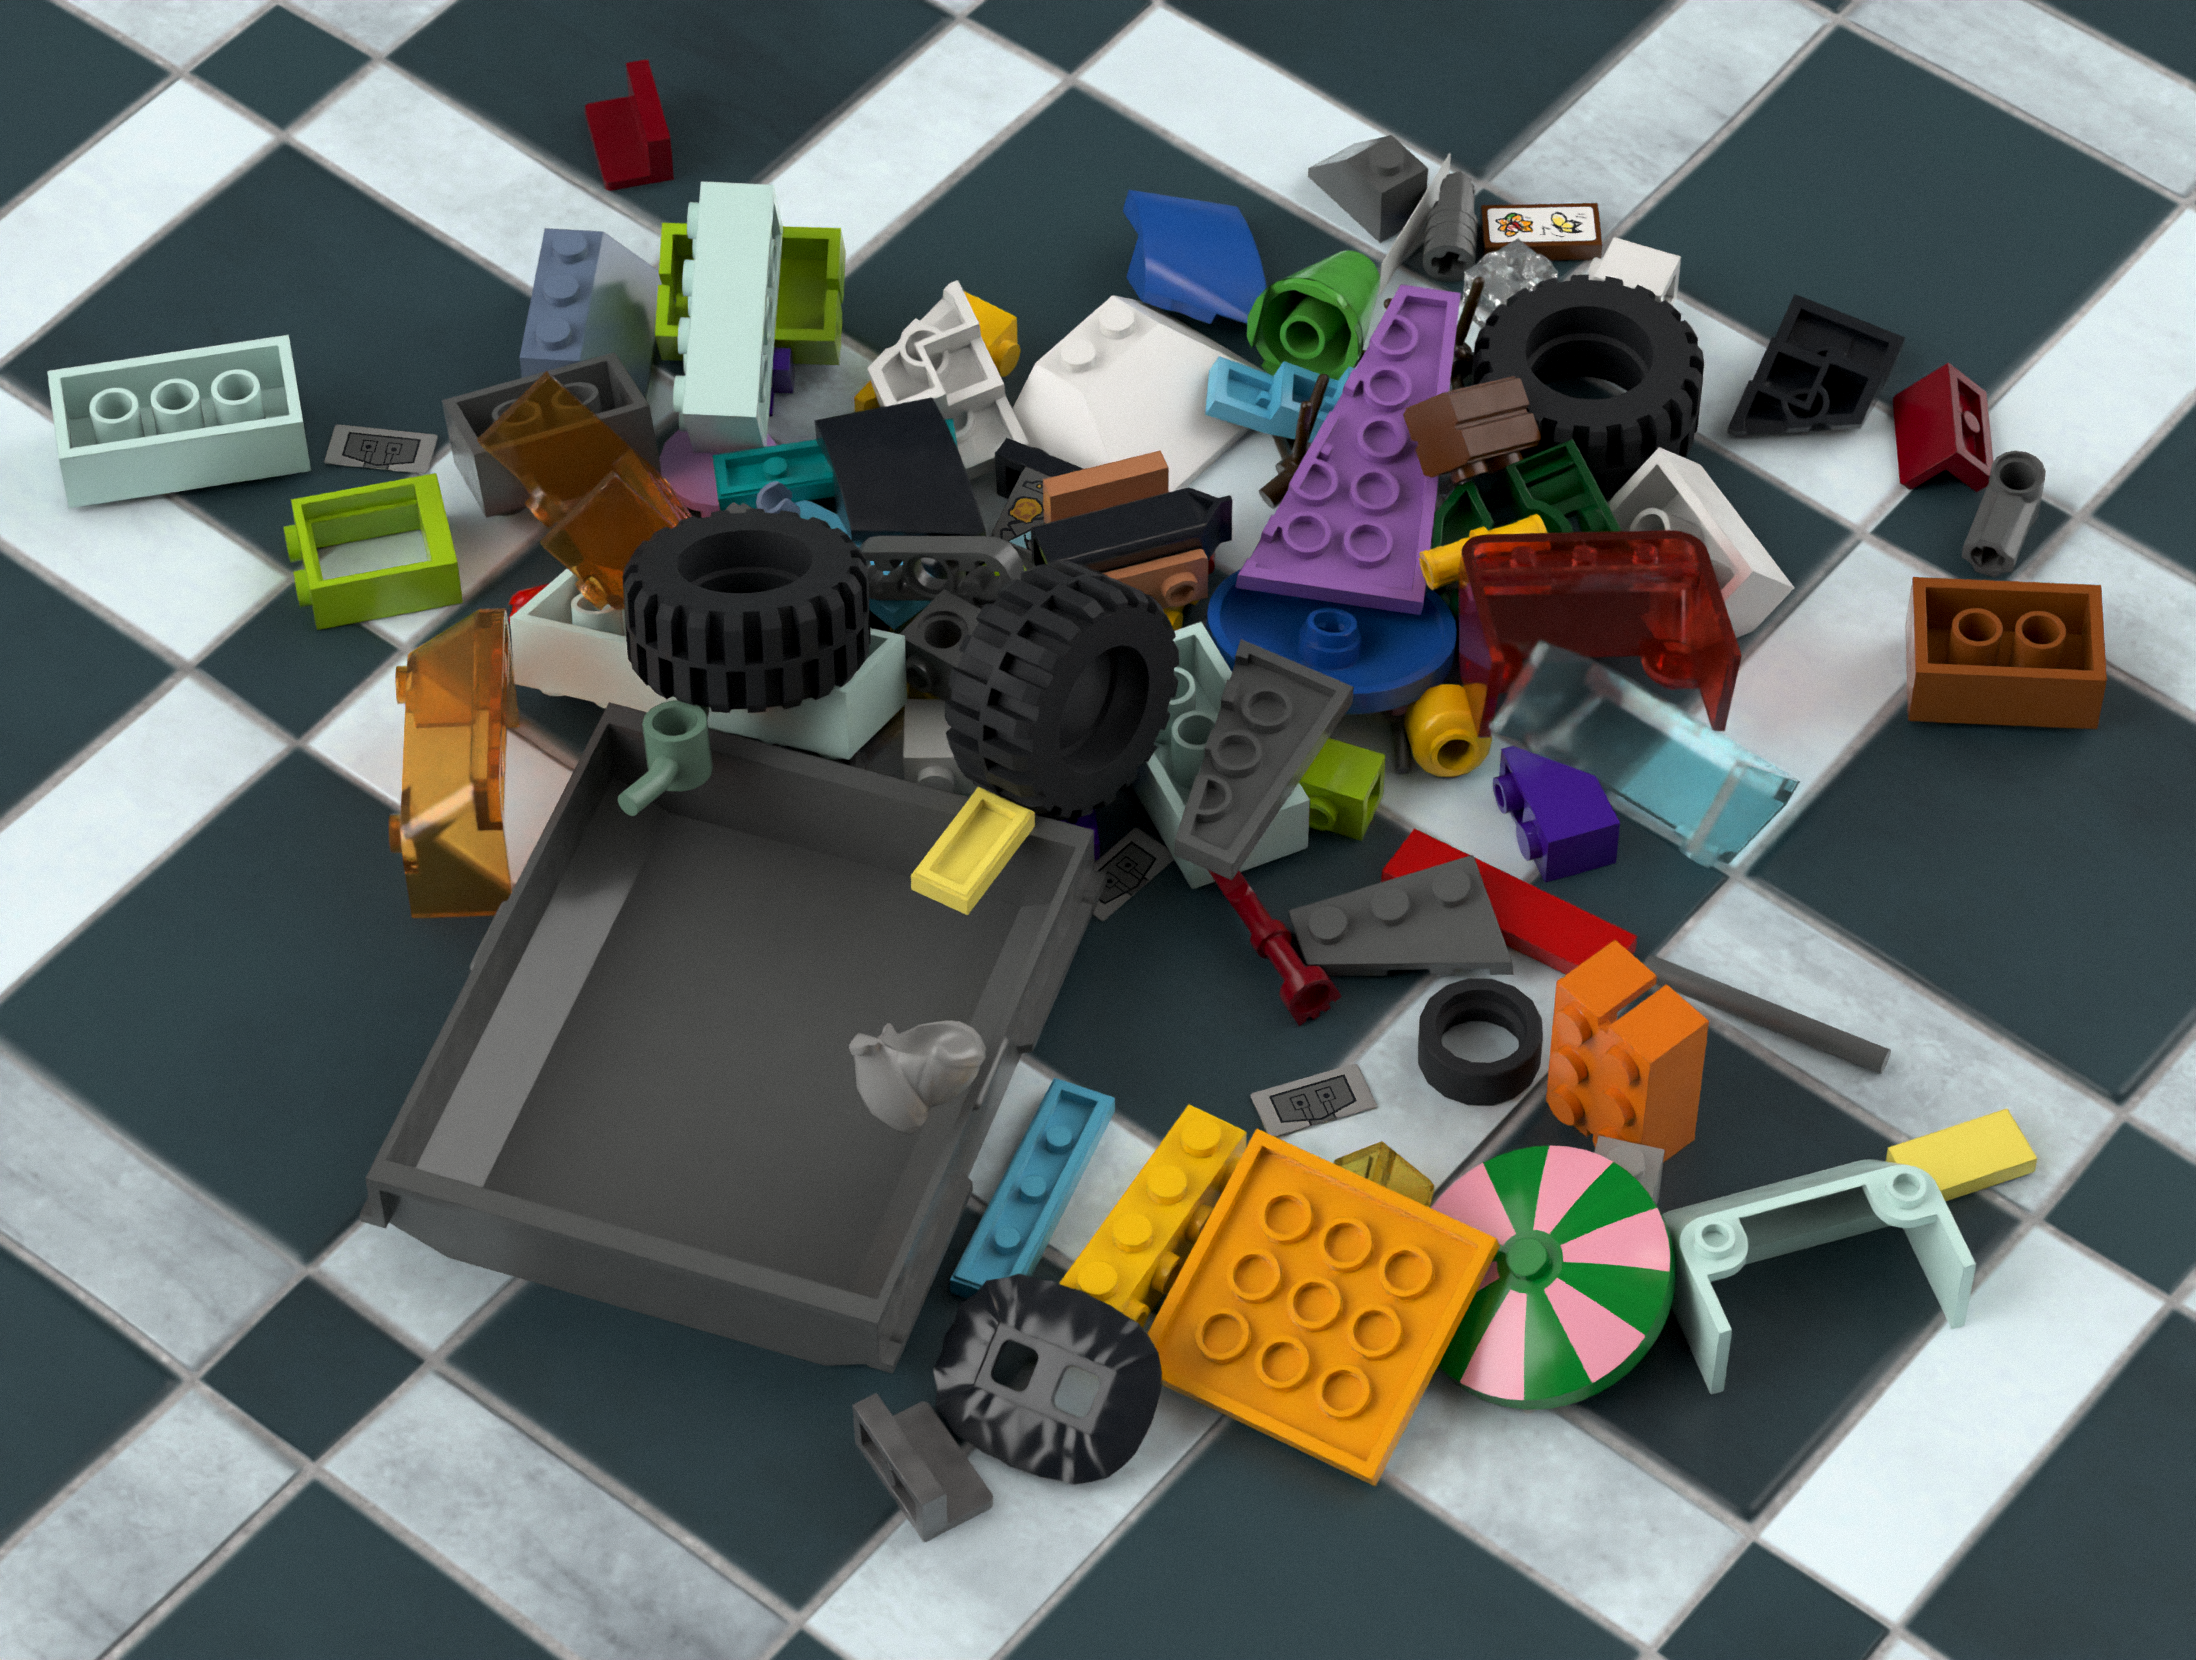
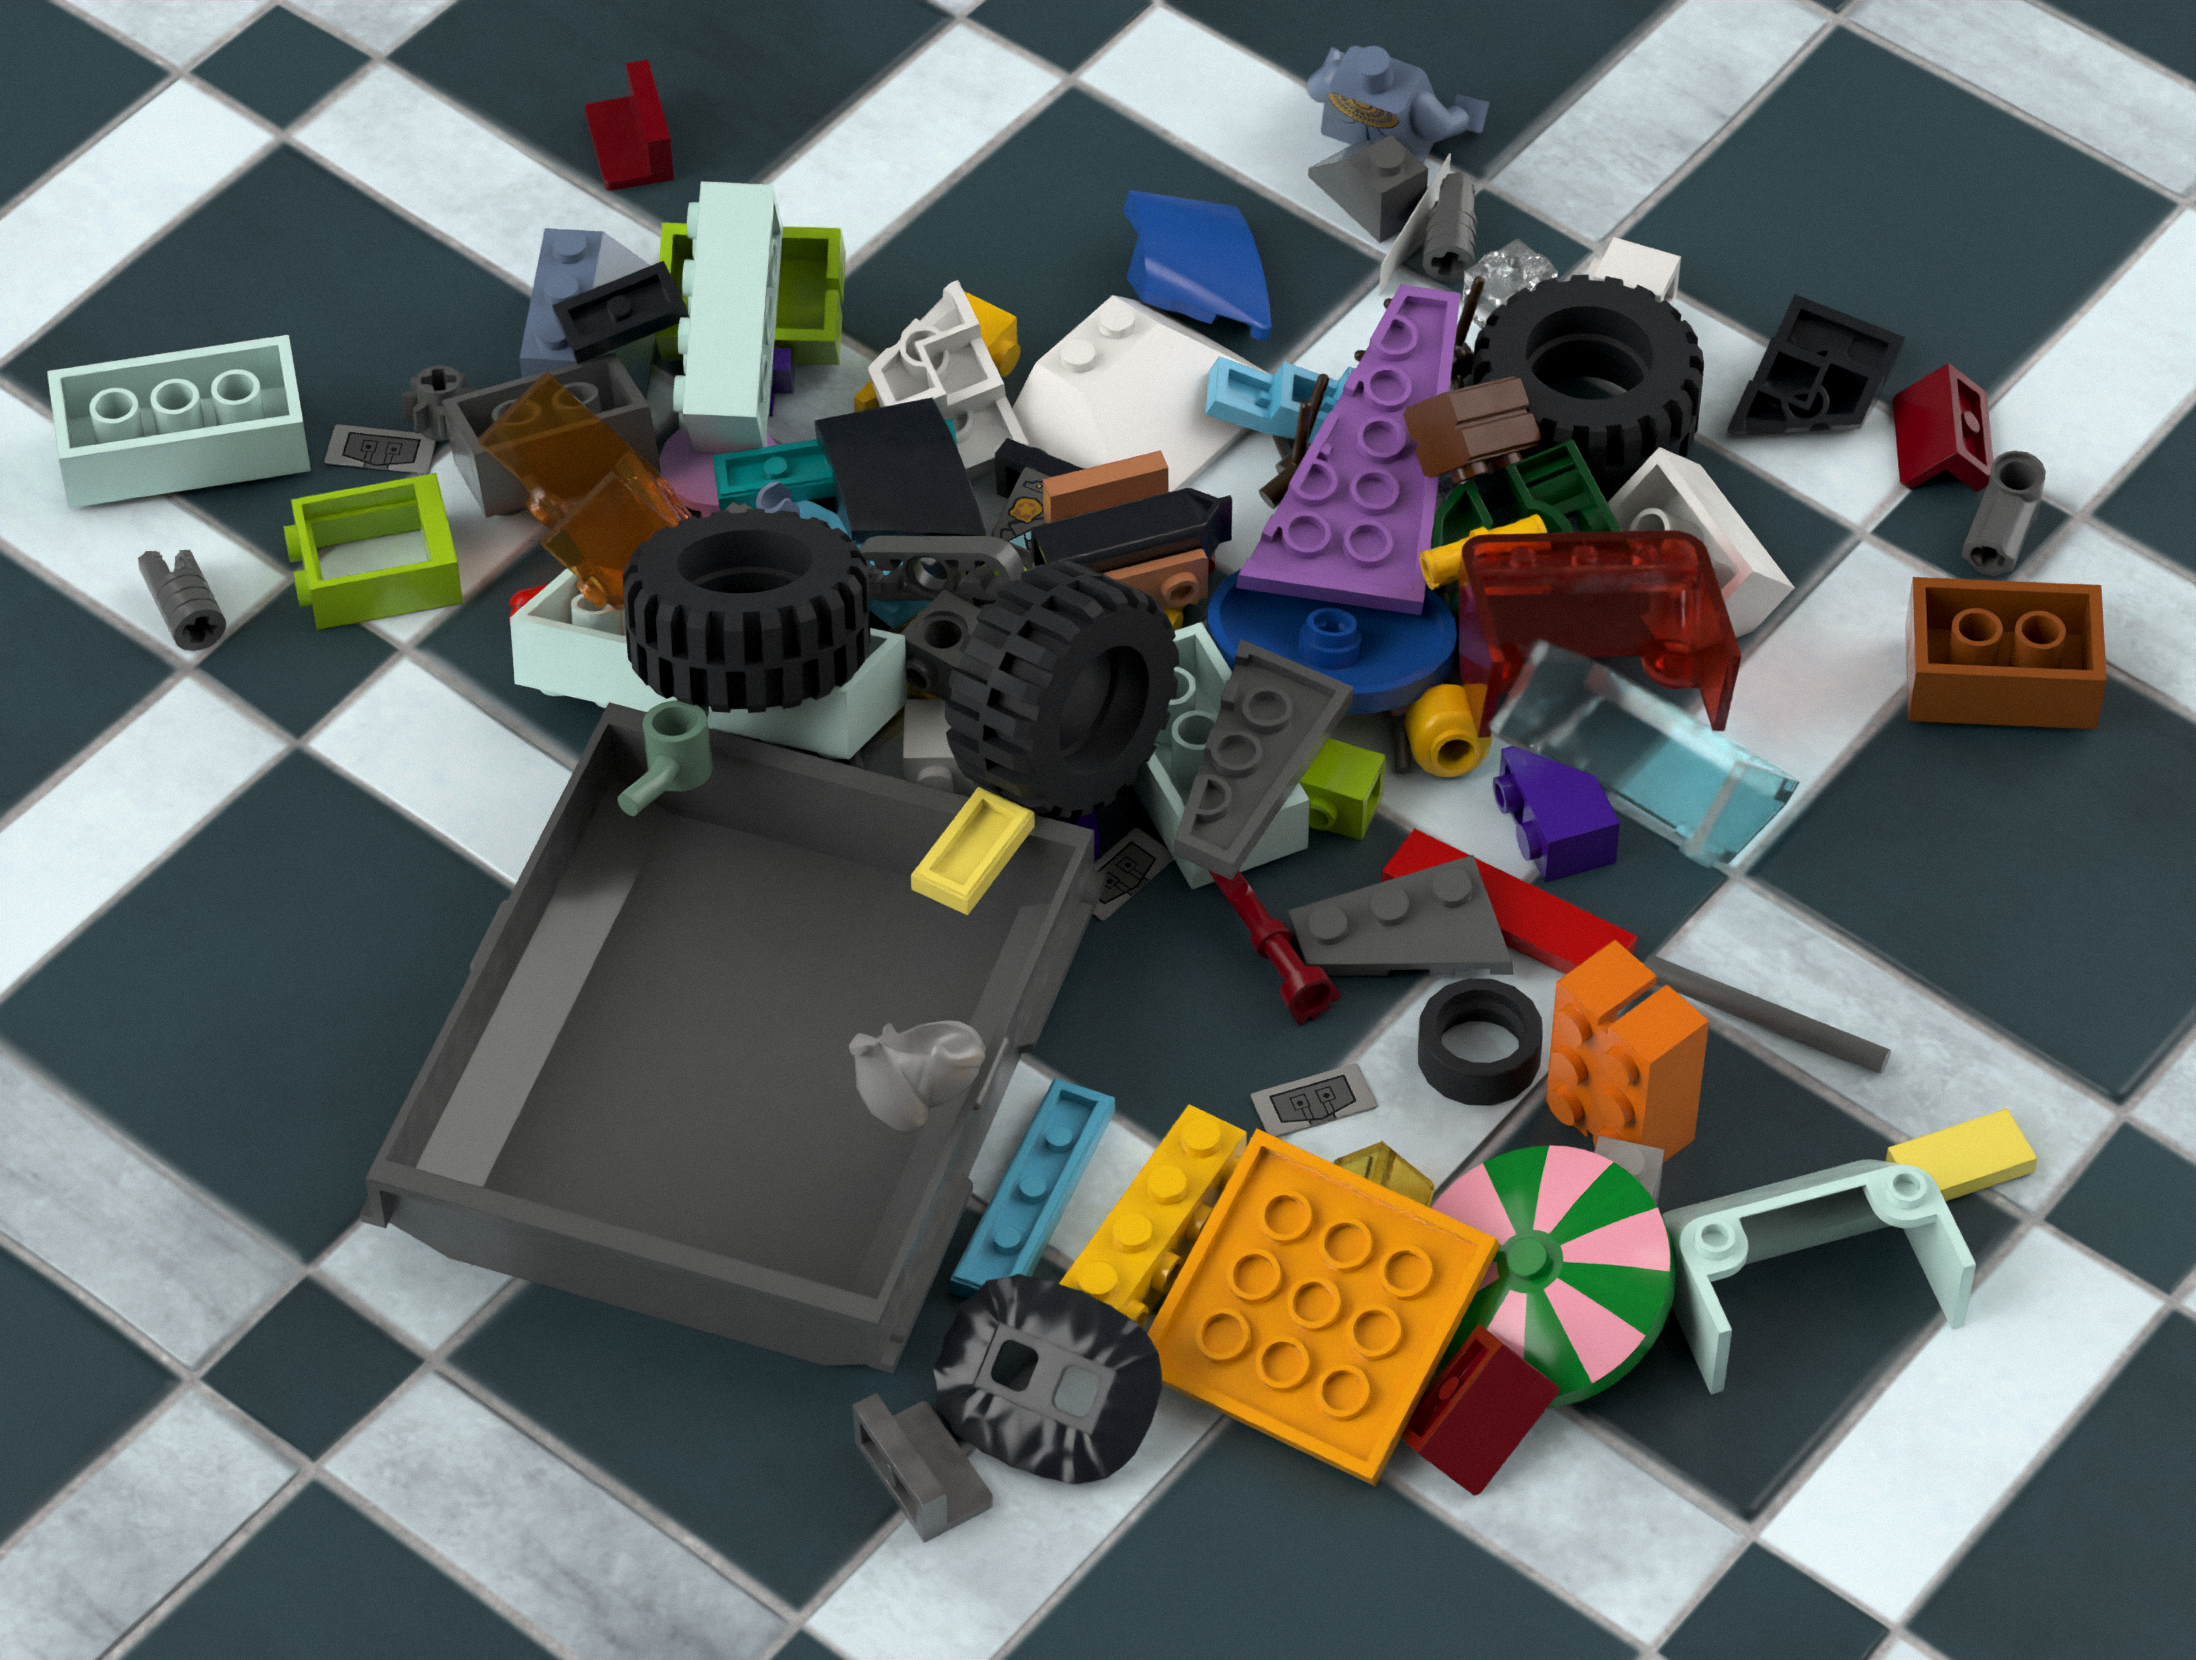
(183, 599): none -> dark grey hinge
(426, 398): none -> dark grey gear
(454, 768): clear orange windscreen -> none
(620, 312): none -> black plate
(1316, 315): bright green cone -> none
(1380, 96): none -> sand blue torso
(1478, 1410): none -> dark red panel
(1551, 230): tile -> none

